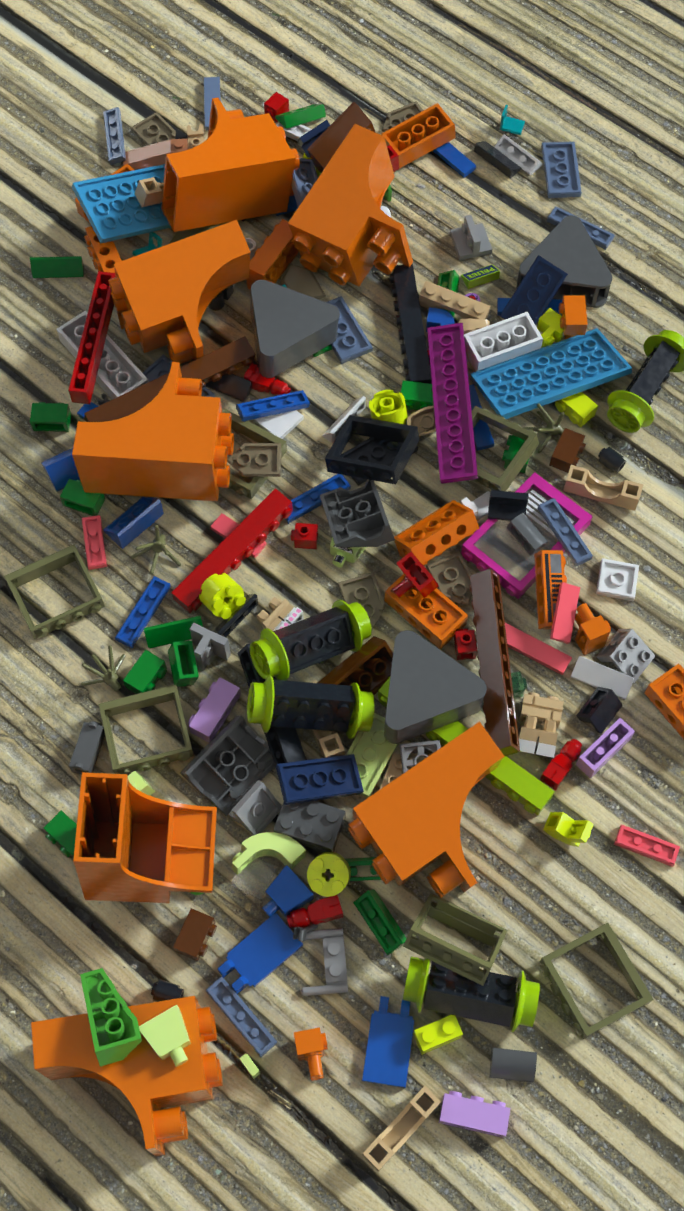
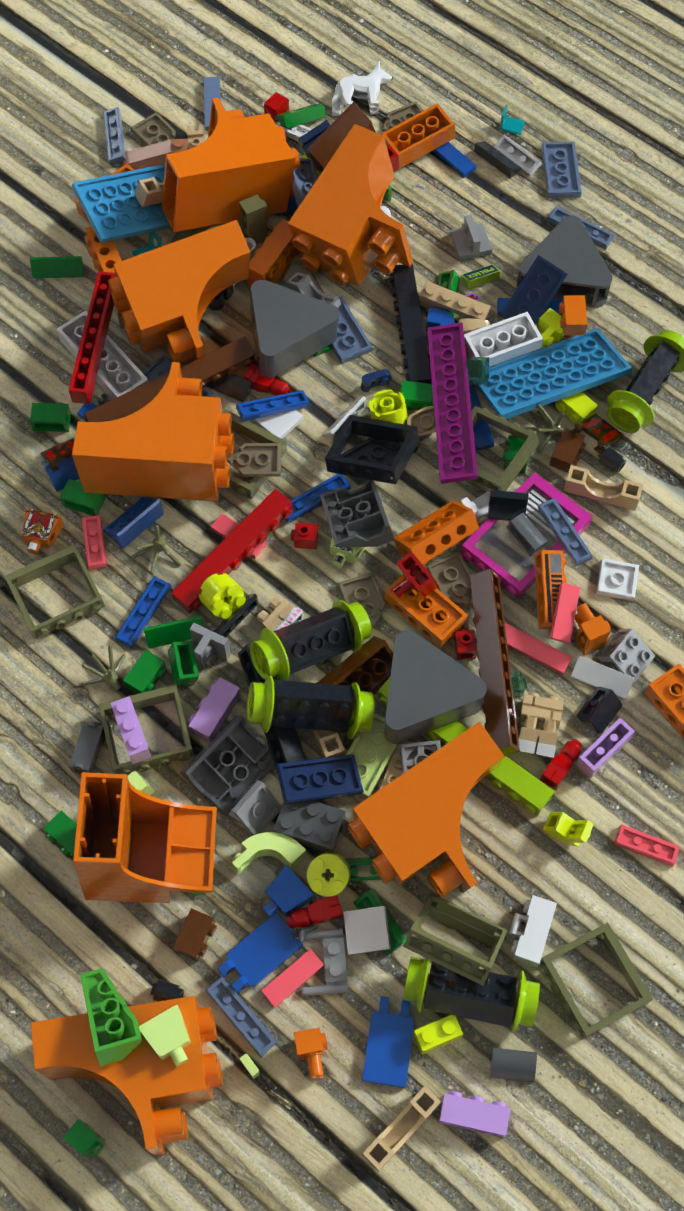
(40, 529): none -> torso
(58, 453): none -> dark brown flag
(84, 1139): none -> green piece
(130, 730): none -> lavender brick
(254, 218): none -> olive brick
(292, 978): none -> coral tile
(303, 284): none -> light grey arch
(360, 87): none -> white animal
(367, 930): none -> white tile
(374, 379): none -> dark blue plate
(478, 369): none -> clear green brick
(533, 939): none -> white piece
(599, 430): none -> dark brown flag

